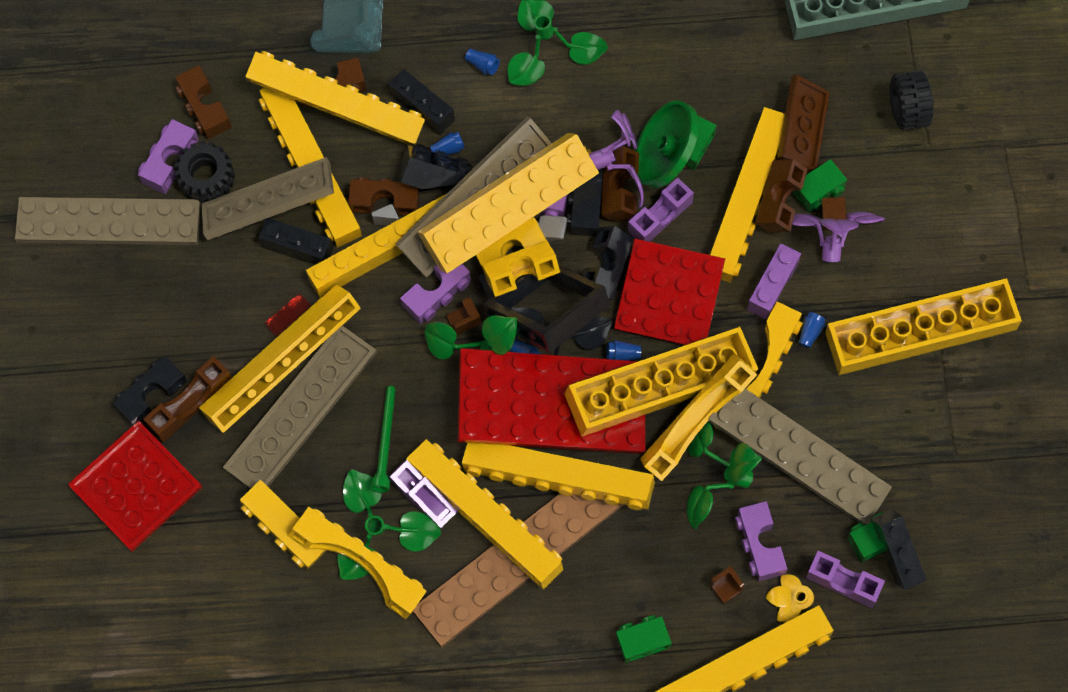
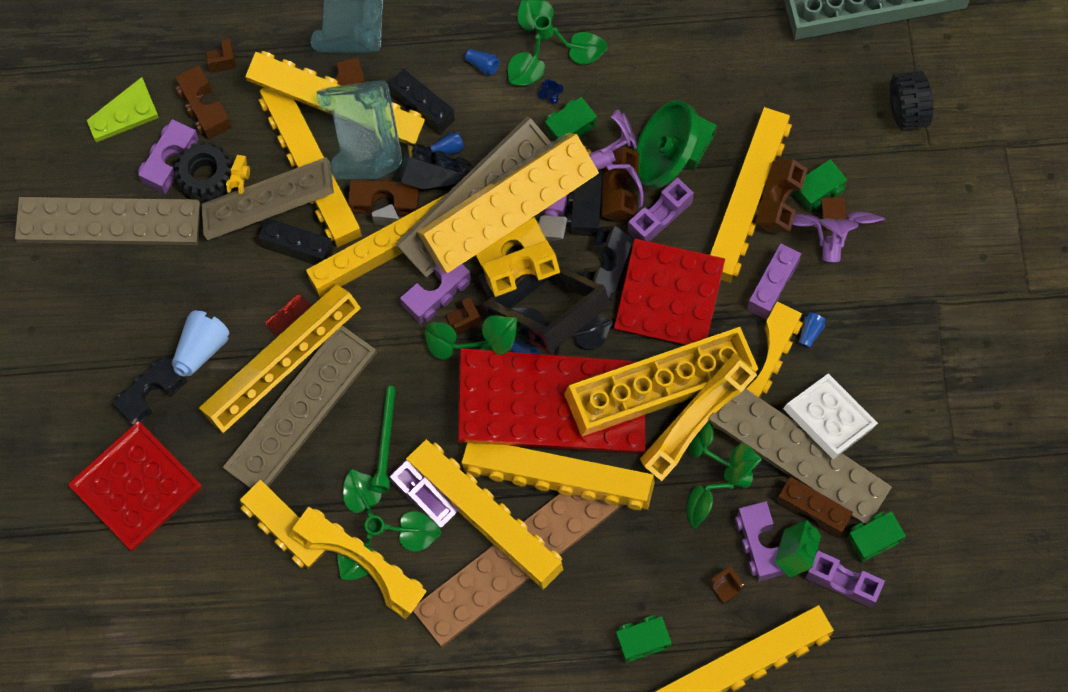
(124, 112): none -> lime wing
(172, 415): reddish brown arch -> none
(198, 342): none -> light blue cone
(221, 59): none -> reddish brown panel
(239, 173): none -> yellow plate
(363, 130): none -> clear light blue windscreen
(528, 159): none -> dark tan sticker
(550, 85): none -> clear blue plate
(574, 118): none -> green brick
(622, 351): blue cone -> none
(787, 598): yellow plate -> none
(798, 548): none -> green brick
(803, 123): reddish brown tile -> none
(827, 513): none -> reddish brown arch
(830, 416): none -> white plate
(904, 560): black arch -> none
(923, 326): yellow brick -> none

